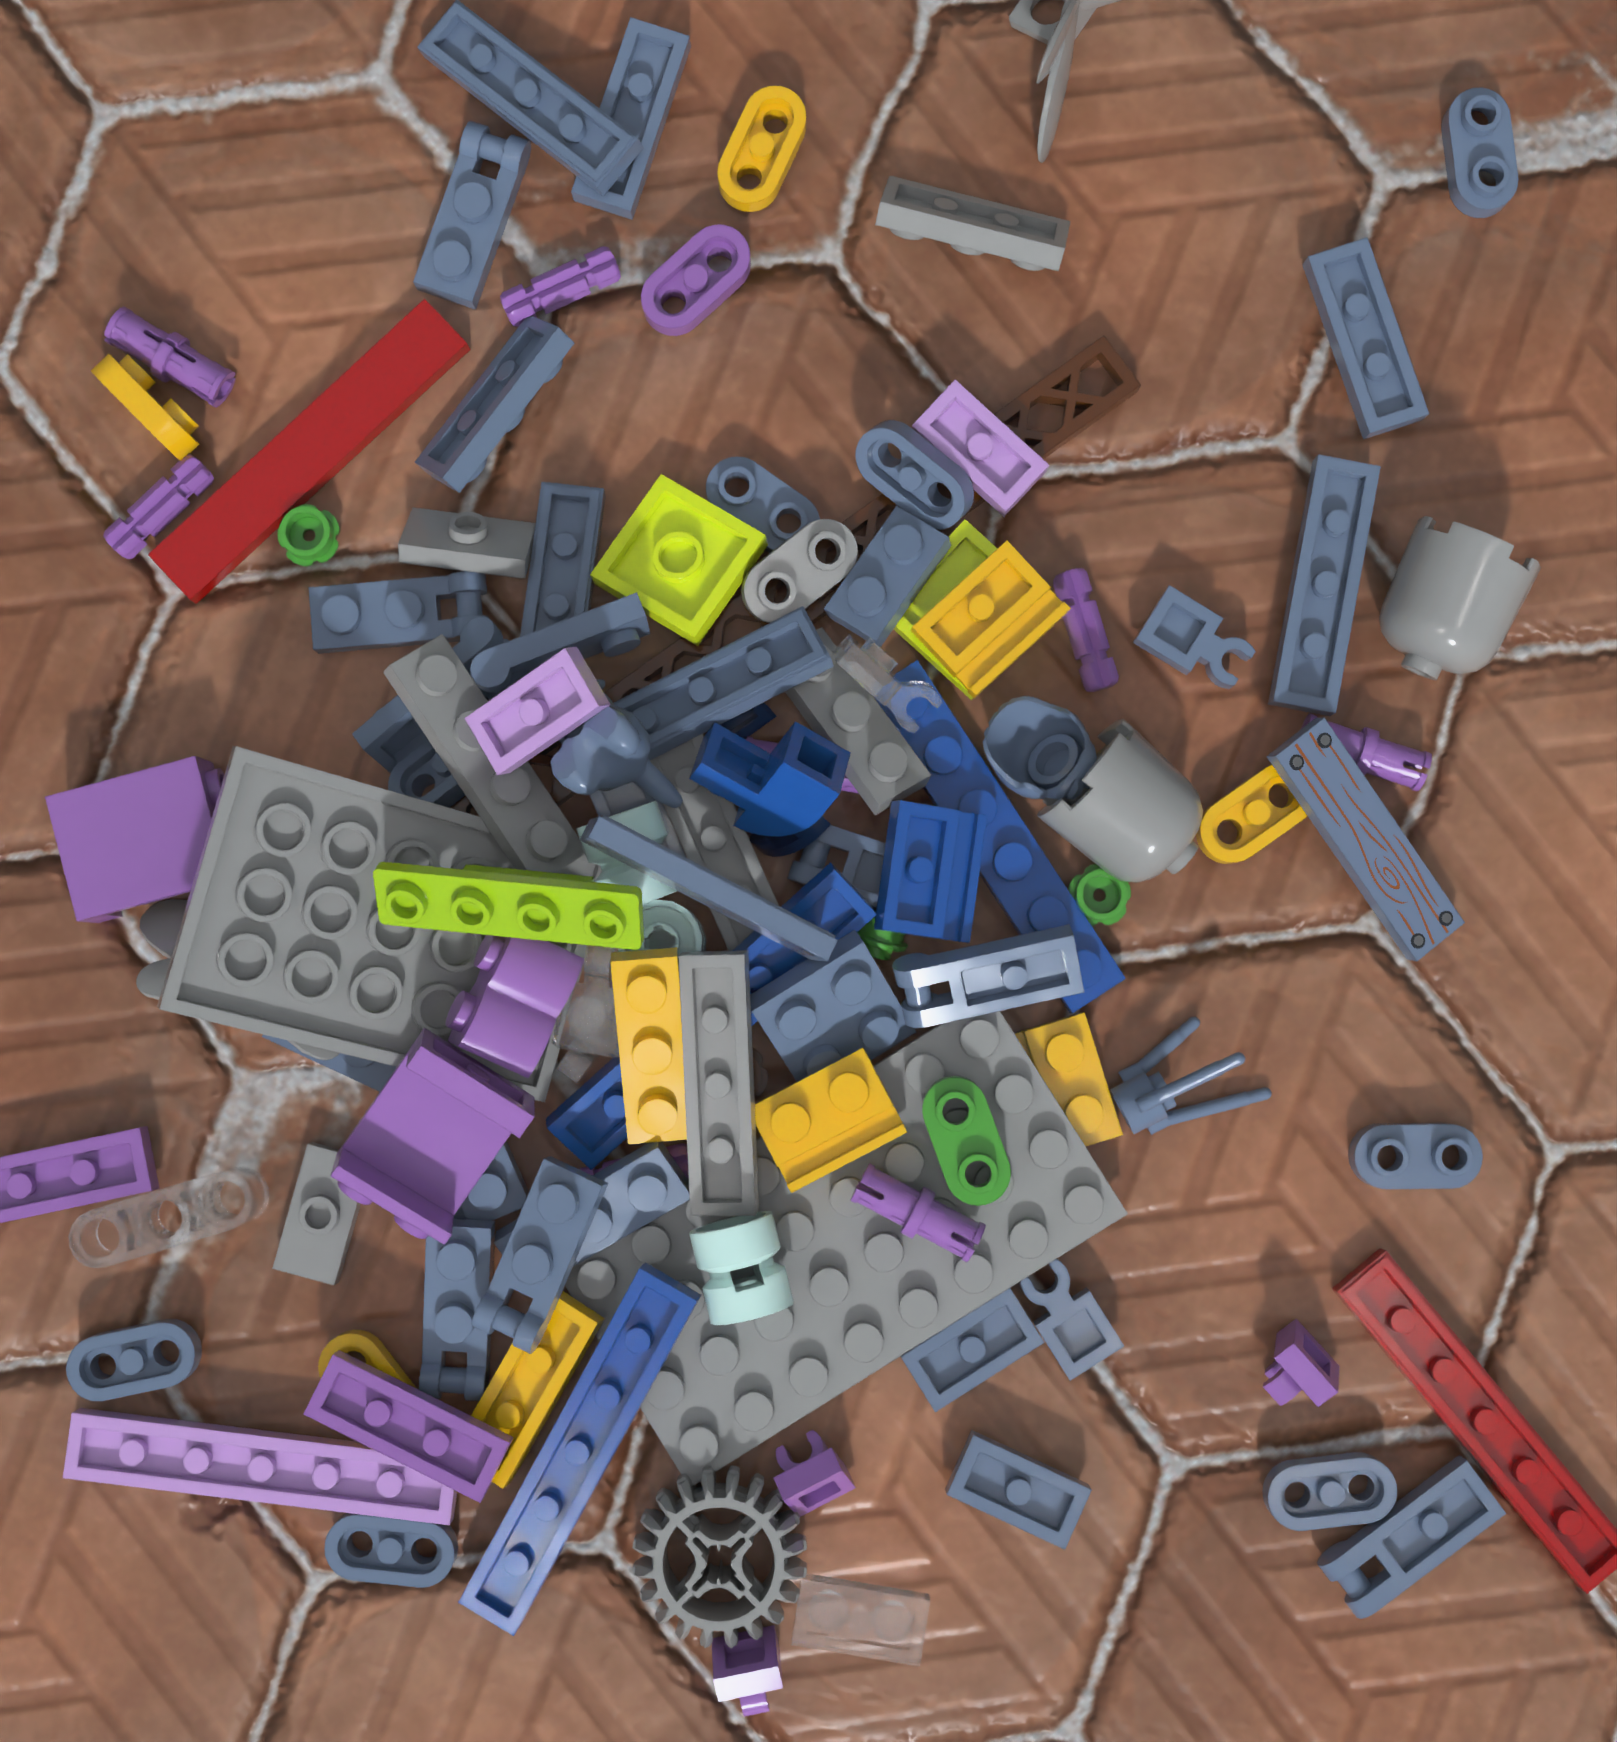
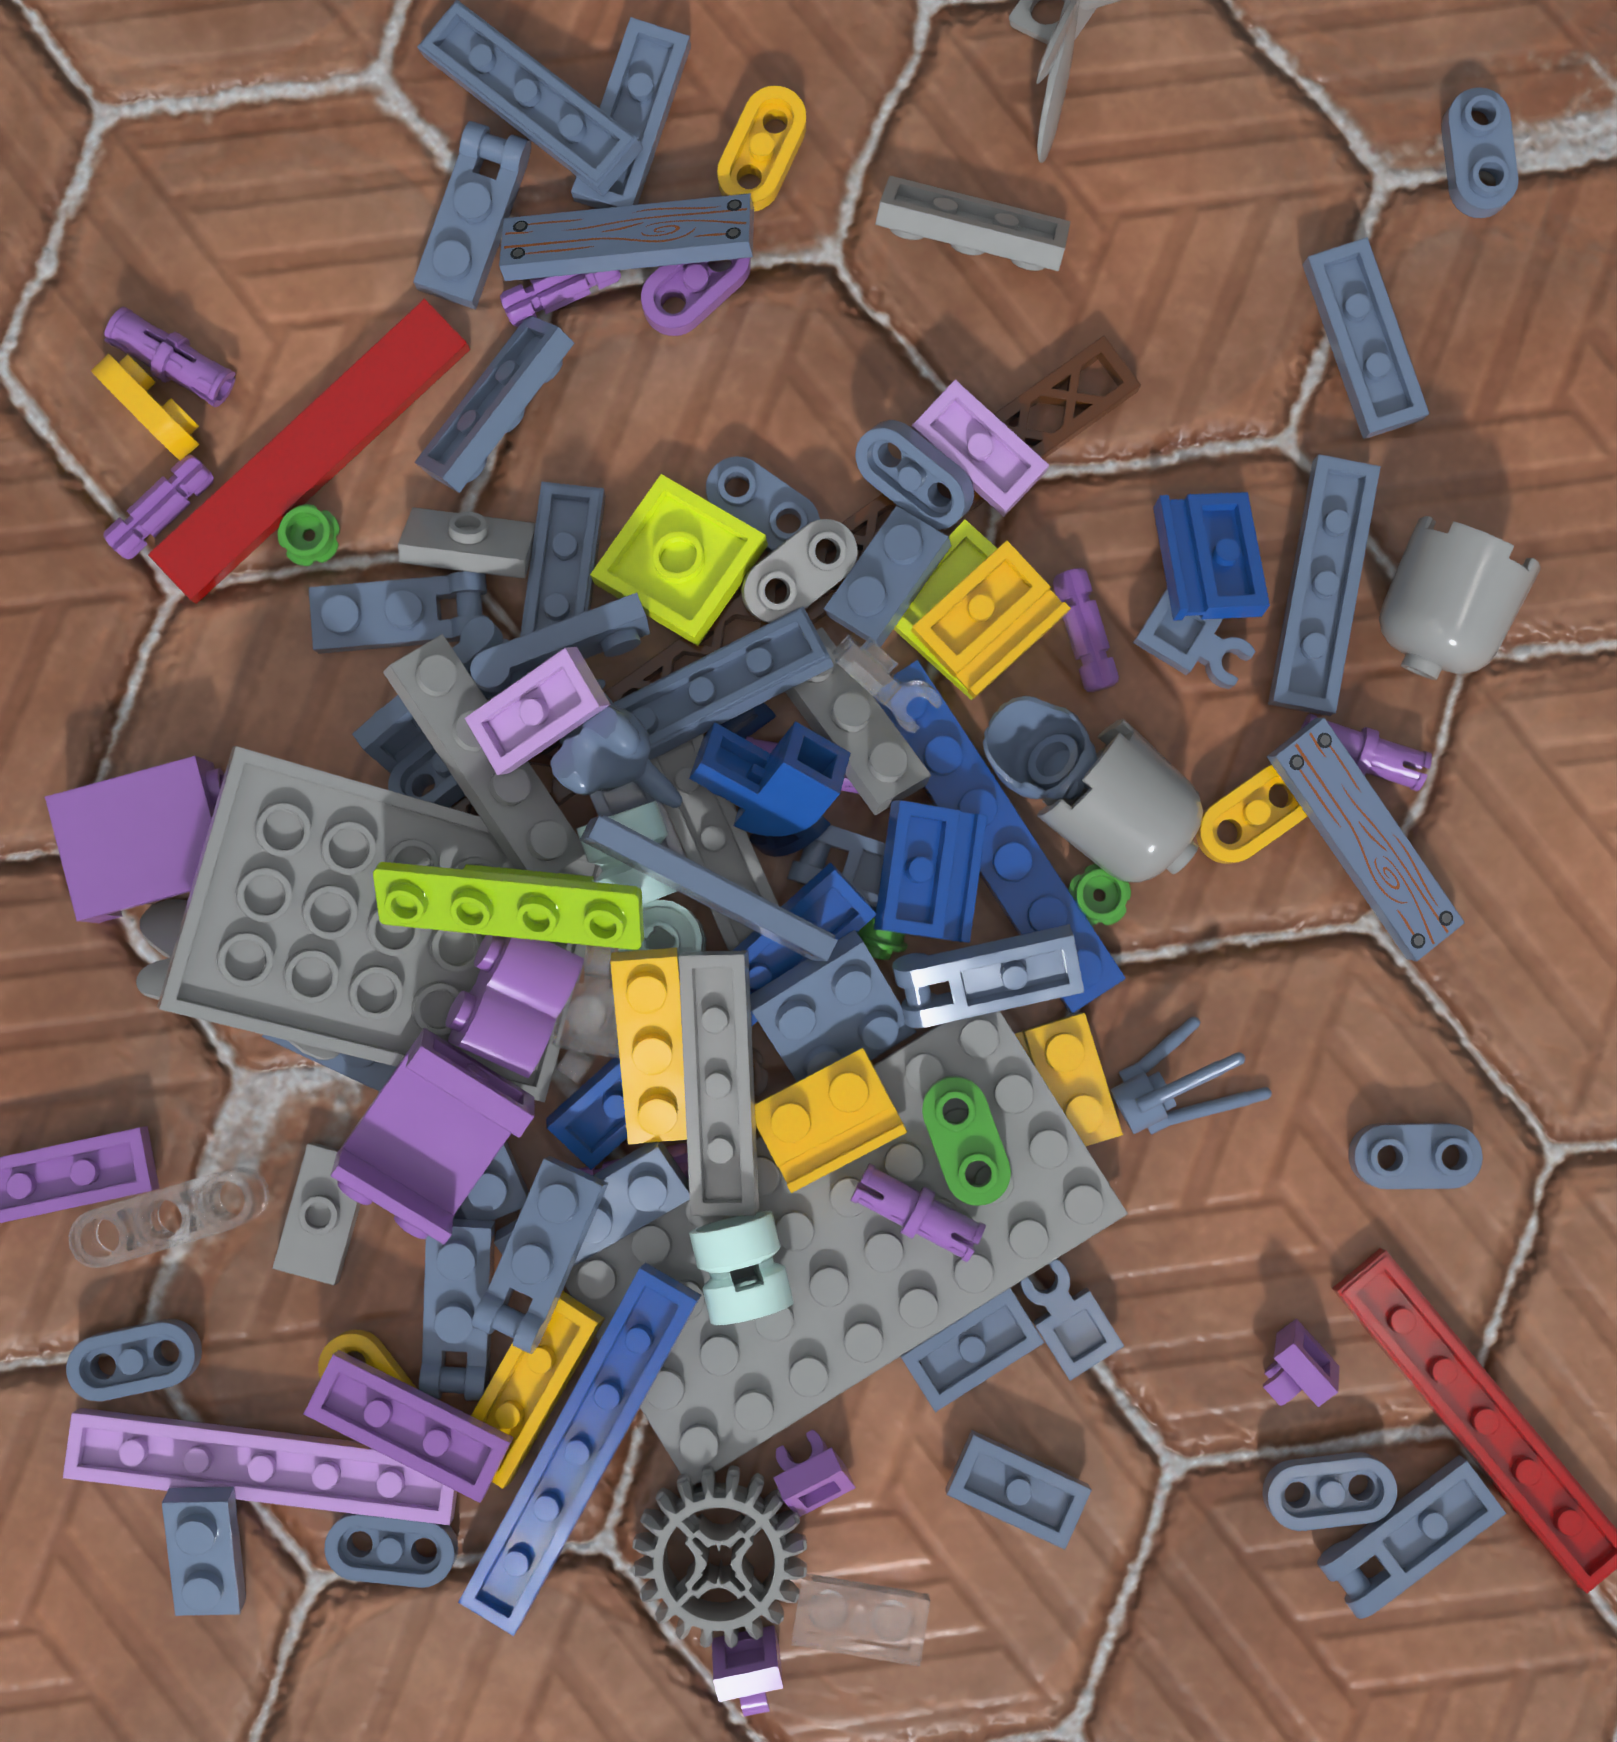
(204, 1550): none -> sand blue plate
(627, 237): none -> sand blue tile
(1211, 556): none -> blue plate

